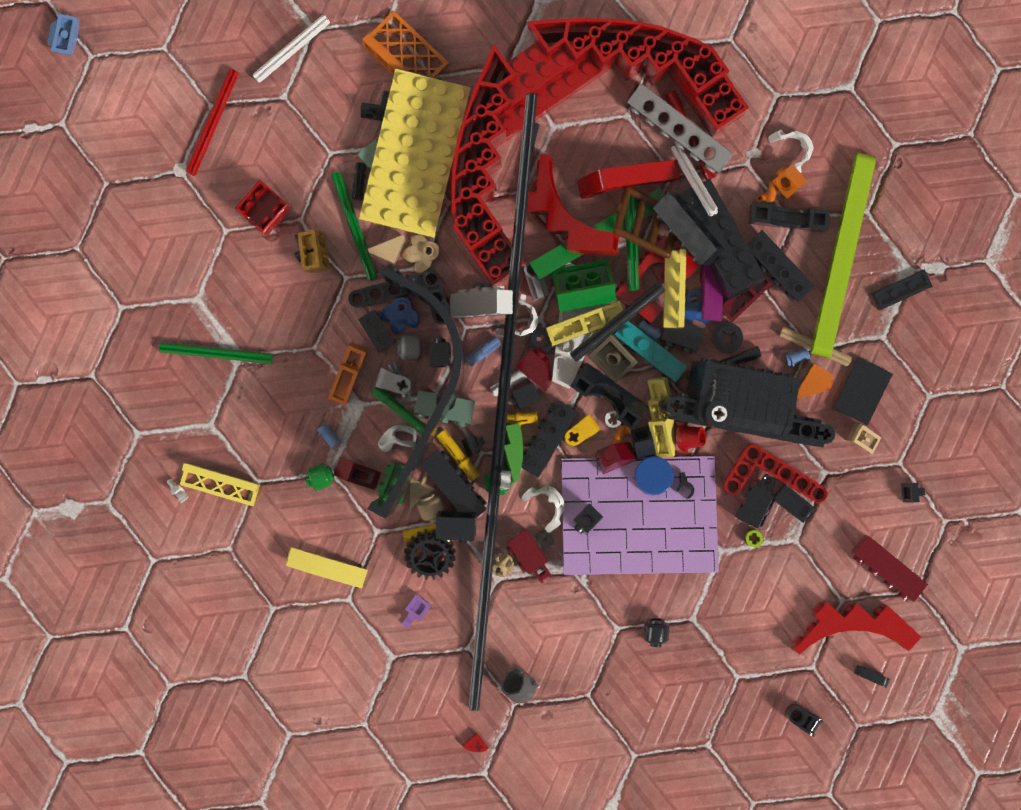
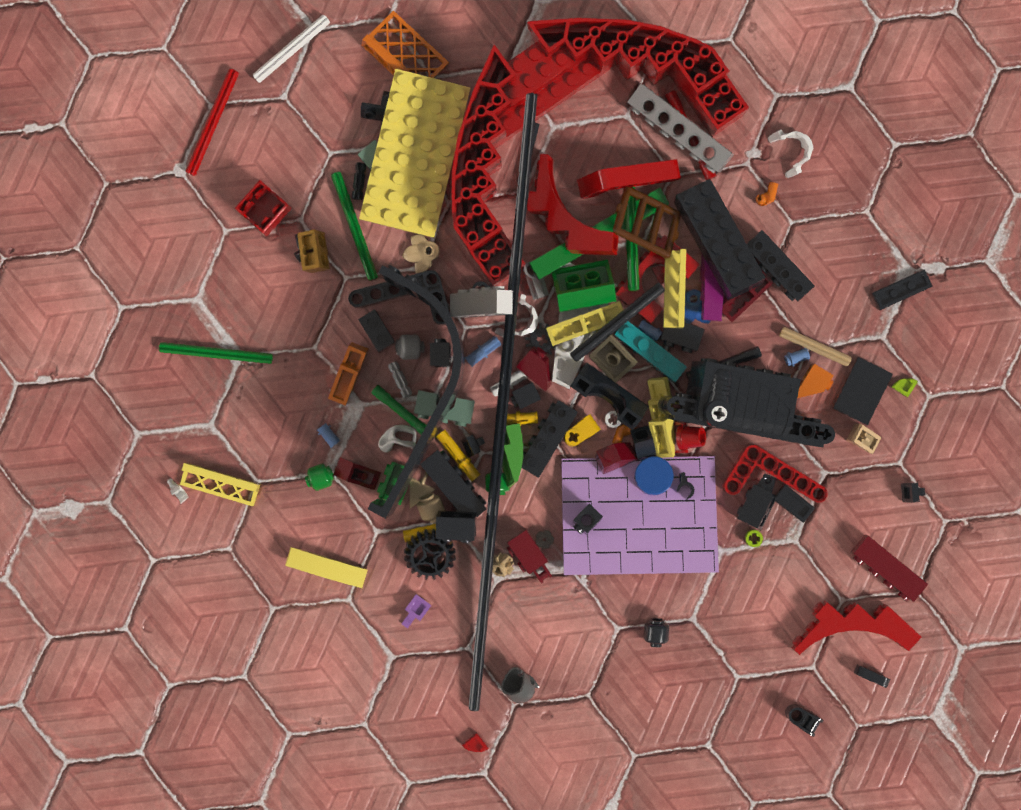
(64, 34): medium blue slope -> none
(389, 250): tan slope -> none
(391, 381): light grey piece -> none
(400, 318): blue plate -> none
(505, 479): white piece -> none
(554, 497): white helmet -> none
(688, 228): black brick -> none
(694, 180): white axle -> none
(736, 339): black gear -> none
(790, 218): black arch -> none
(795, 181): orange brick -> none
(843, 255): lime beam -> none
(904, 386): none -> lime tile

